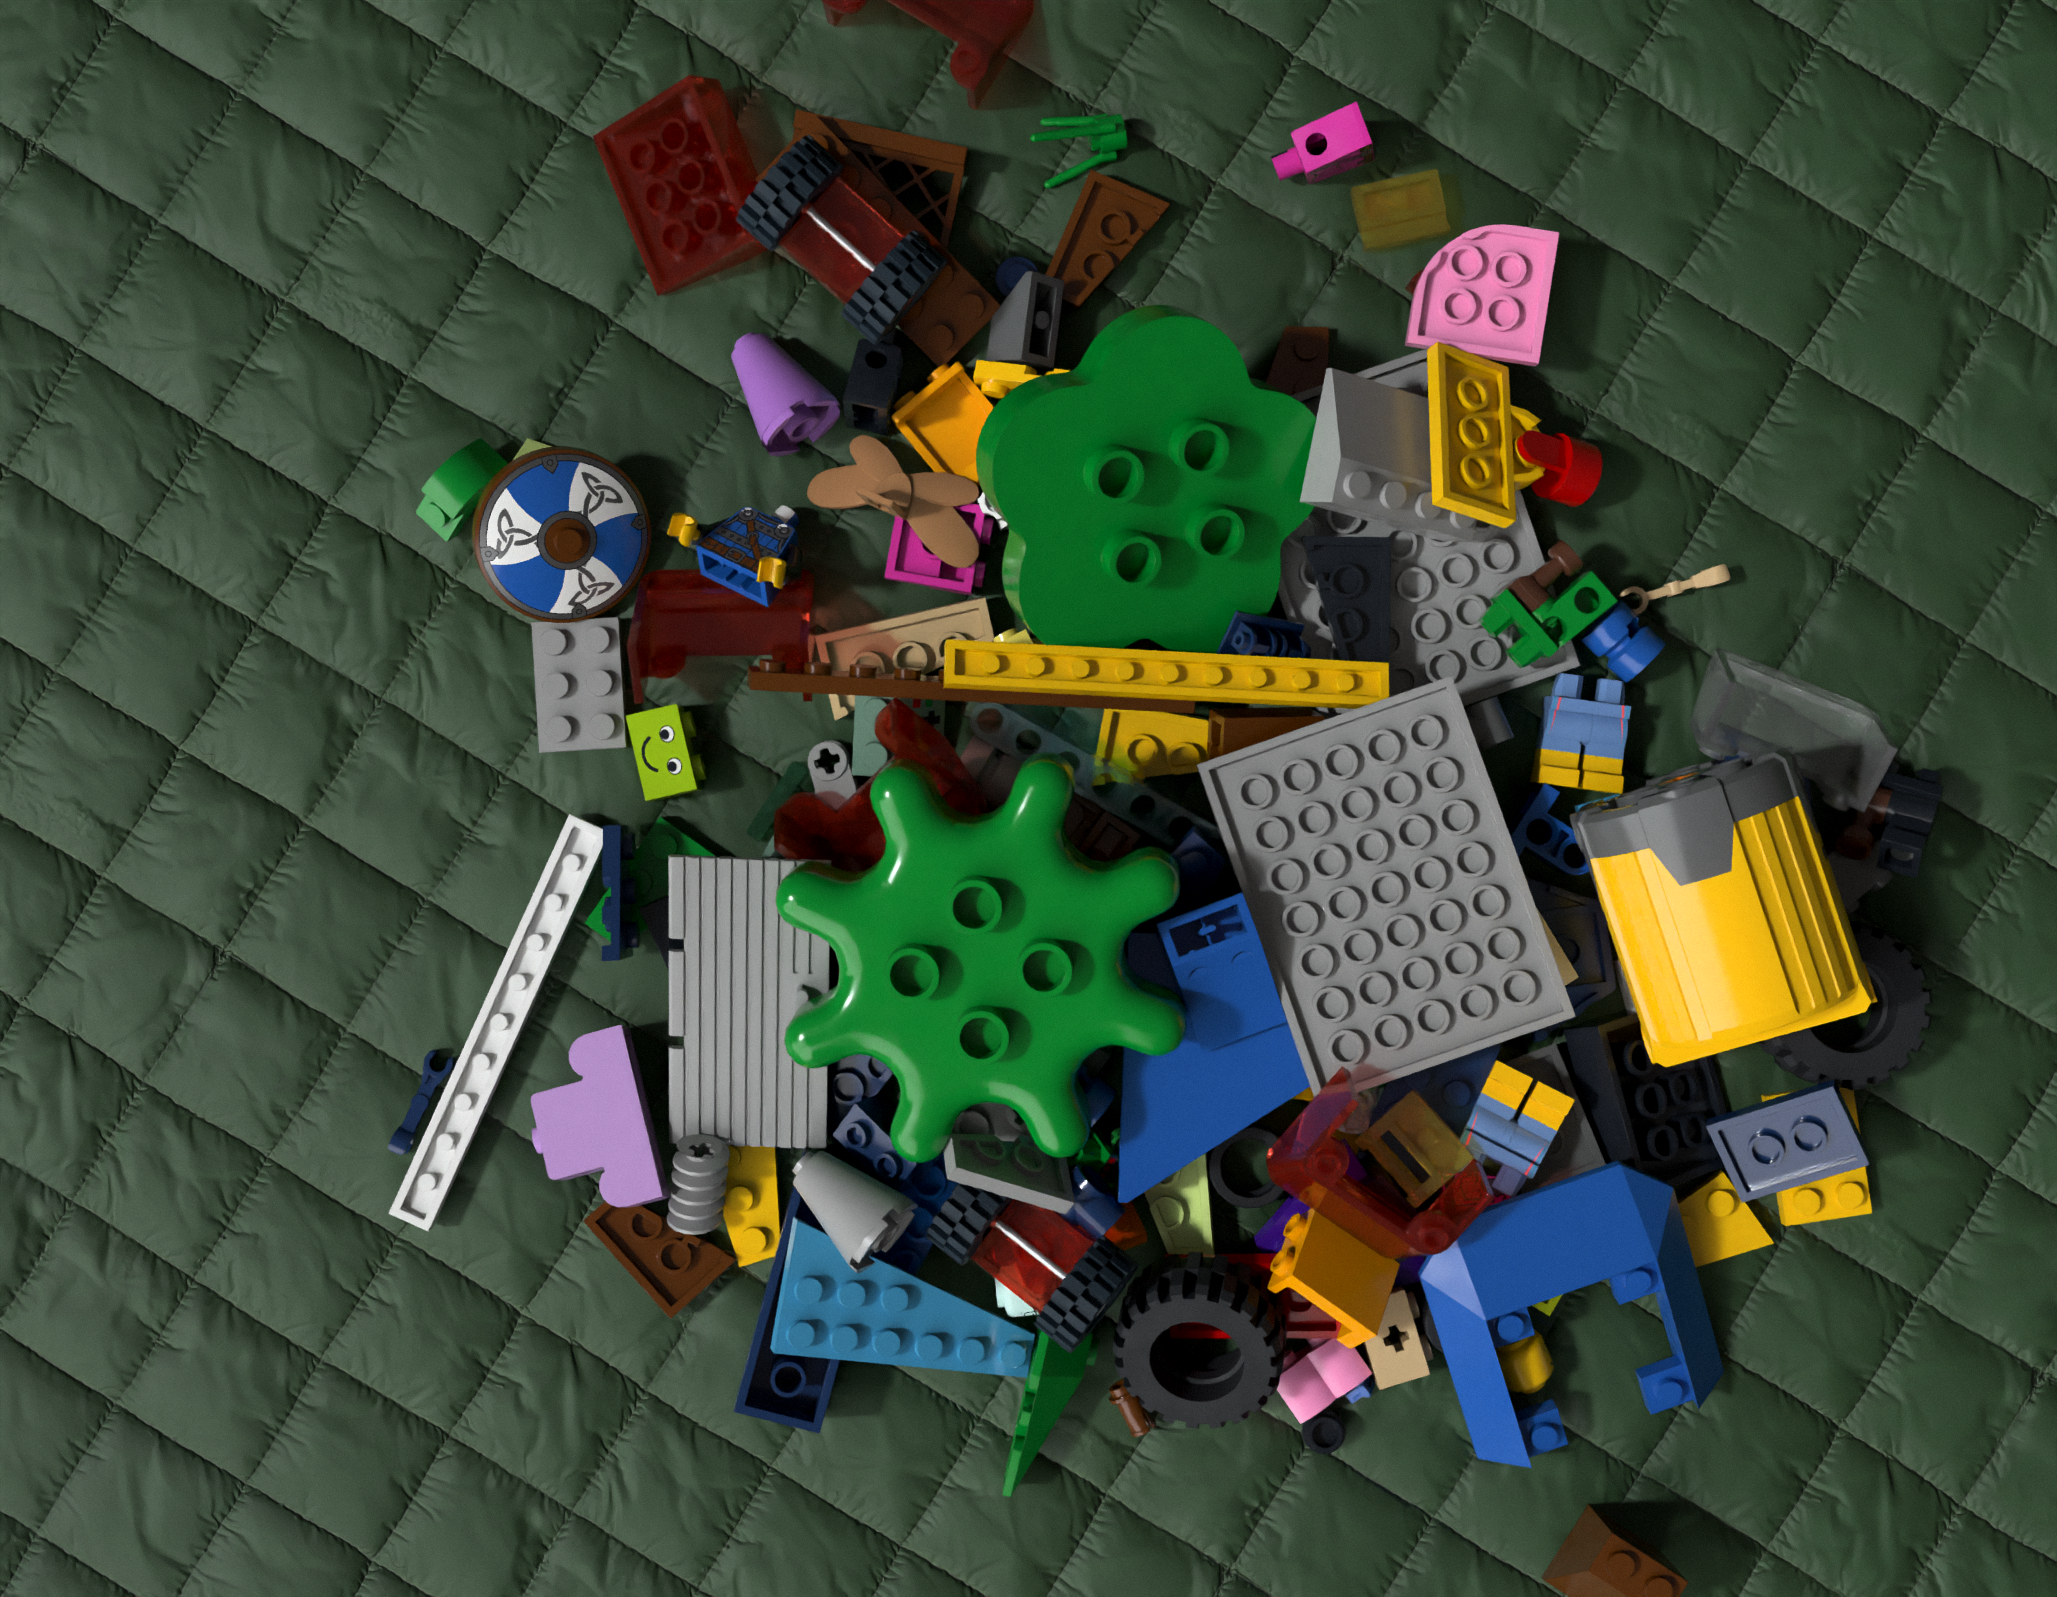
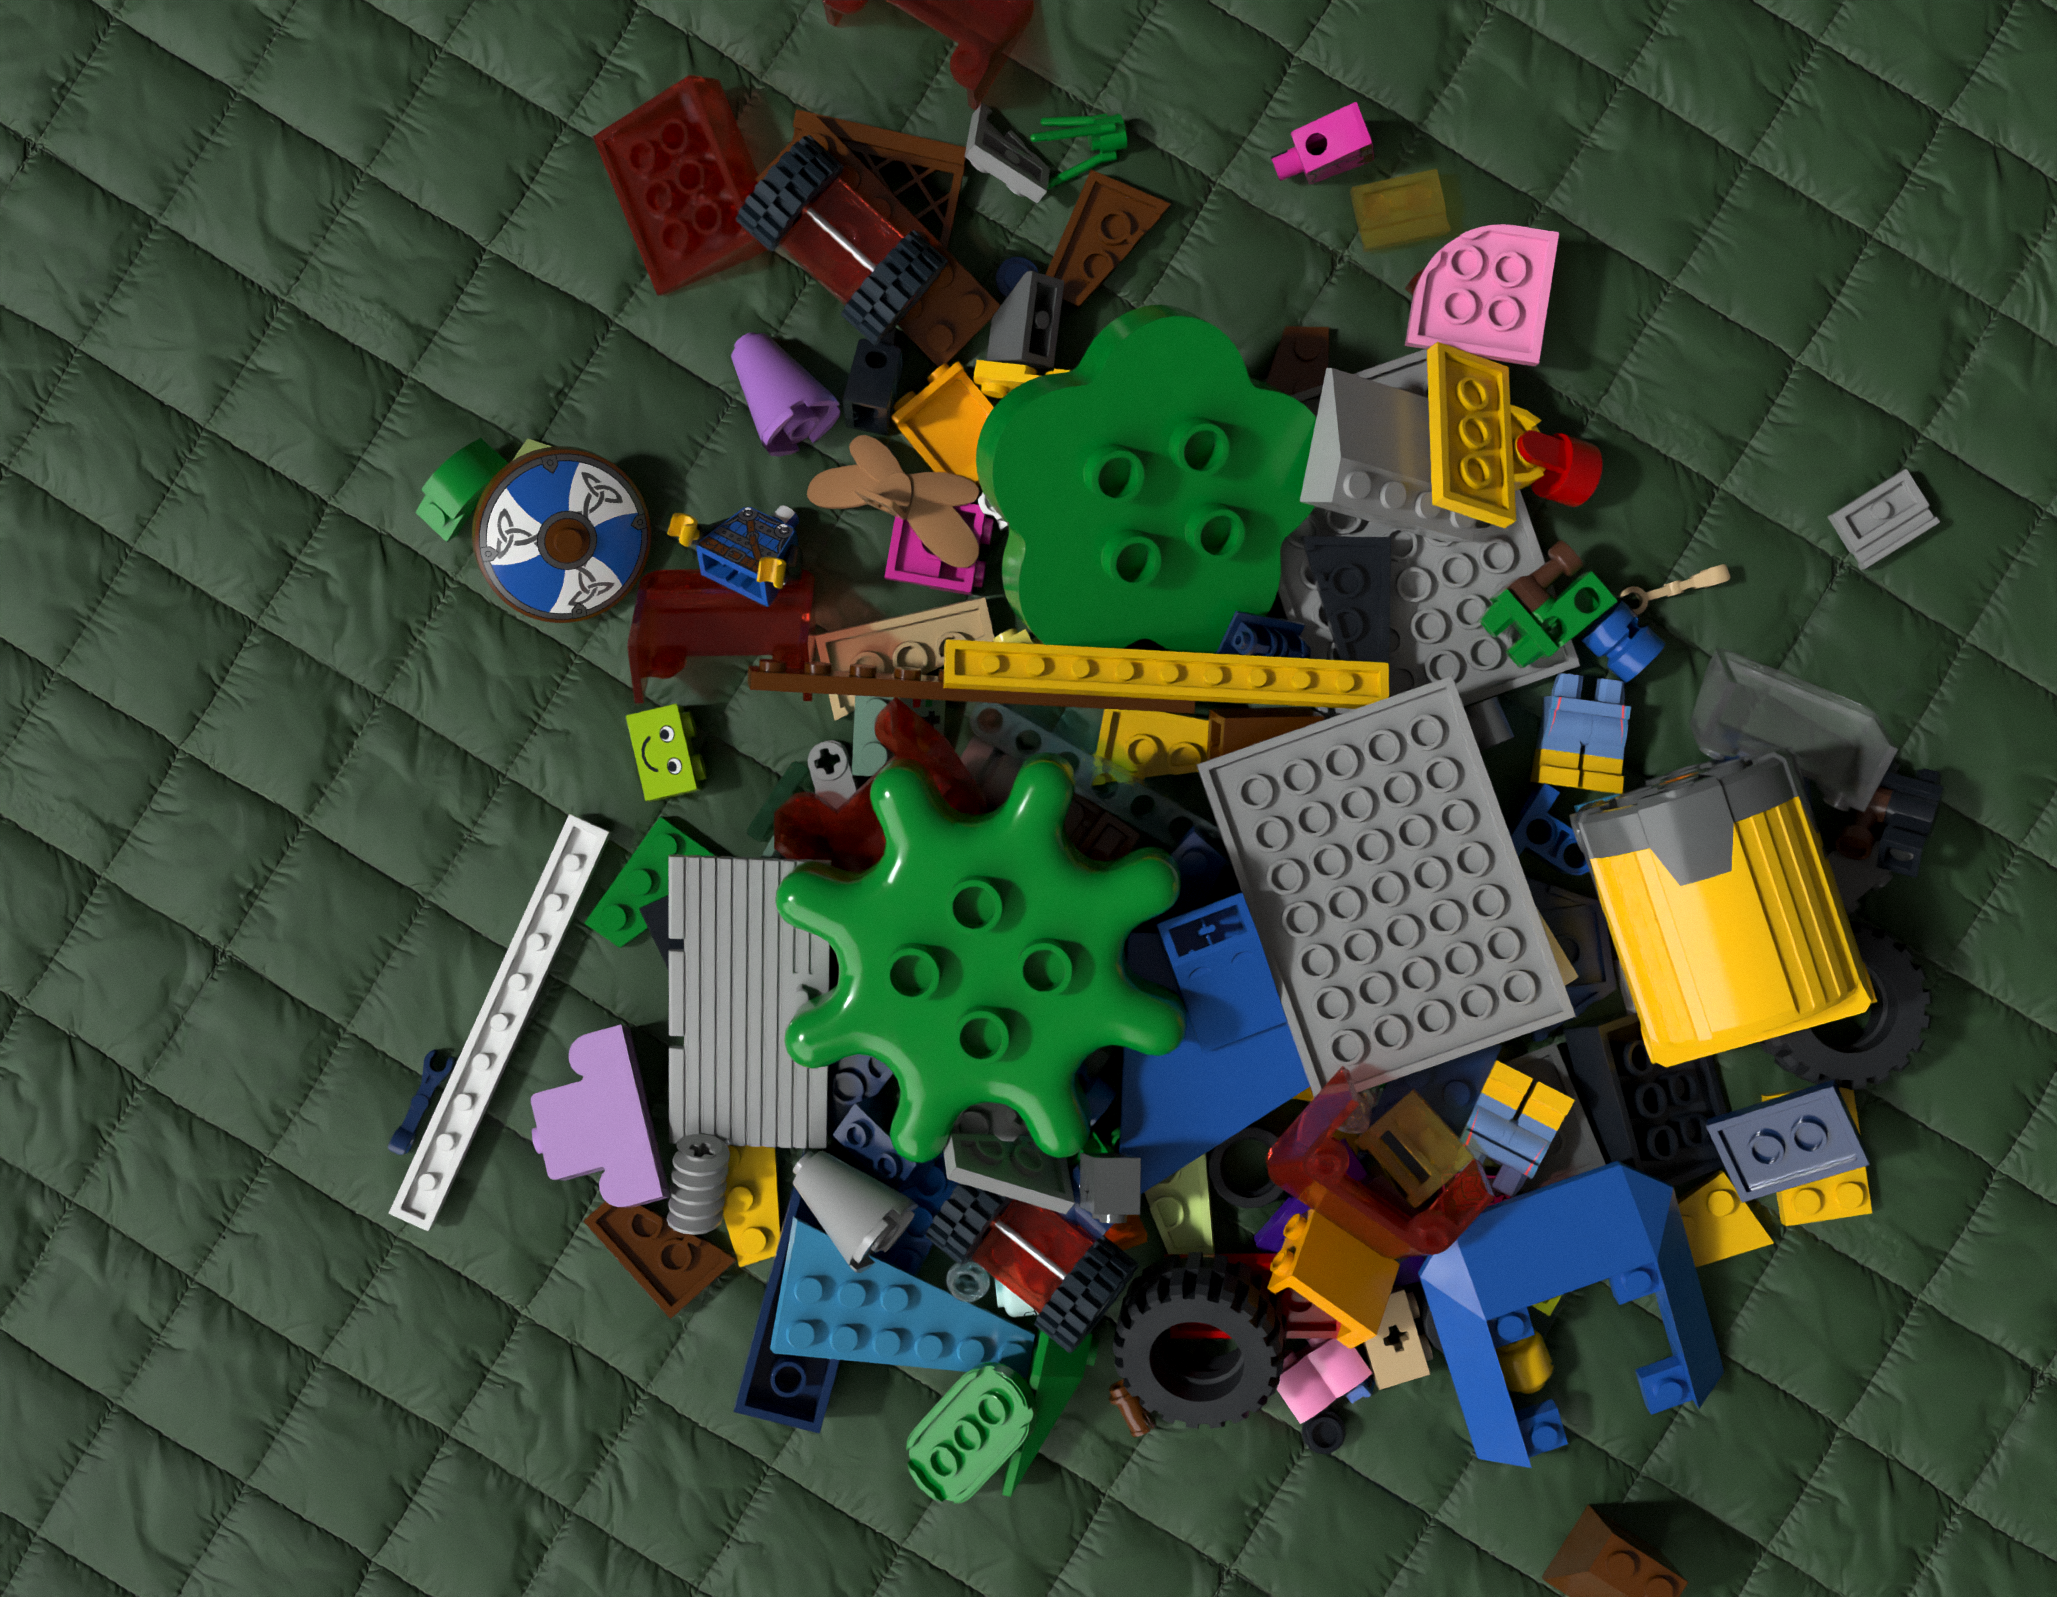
(580, 685): light grey plate -> none
(616, 913): dark blue wing -> none
(968, 1281): none -> clear light blue cone
(971, 1432): none -> tile
(1005, 157): none -> light grey wing
(1110, 1186): none -> dark grey brick
(1883, 519): none -> light grey plate

